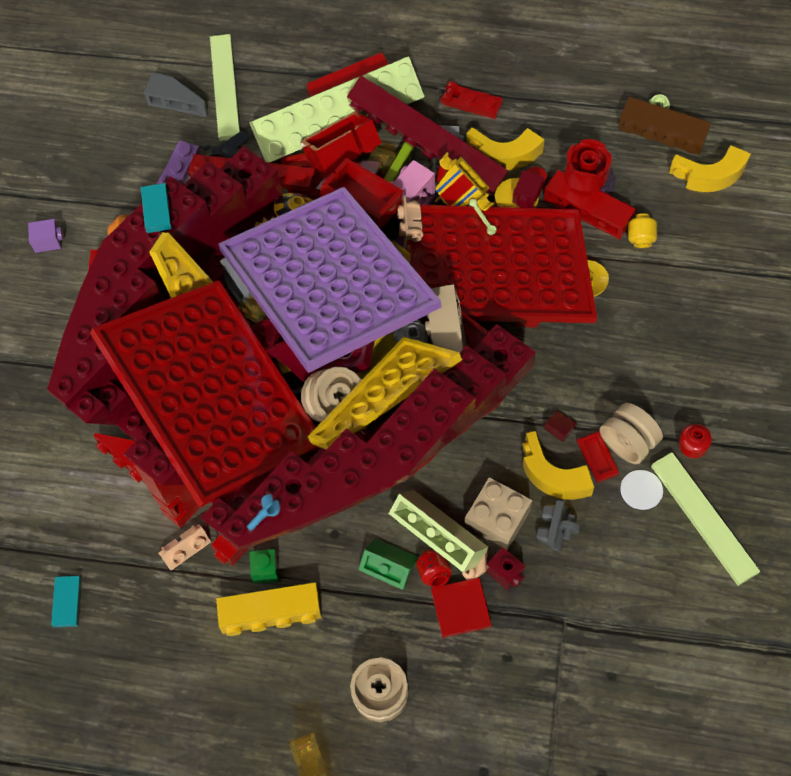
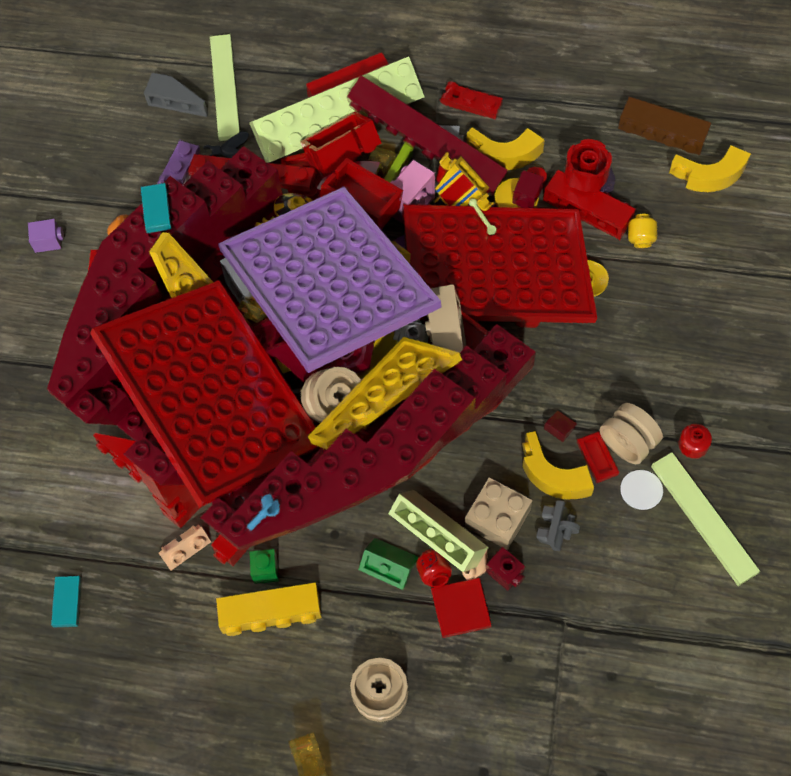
(410, 227): light nougat hinge -> none
(660, 100): yellowish green plate -> none

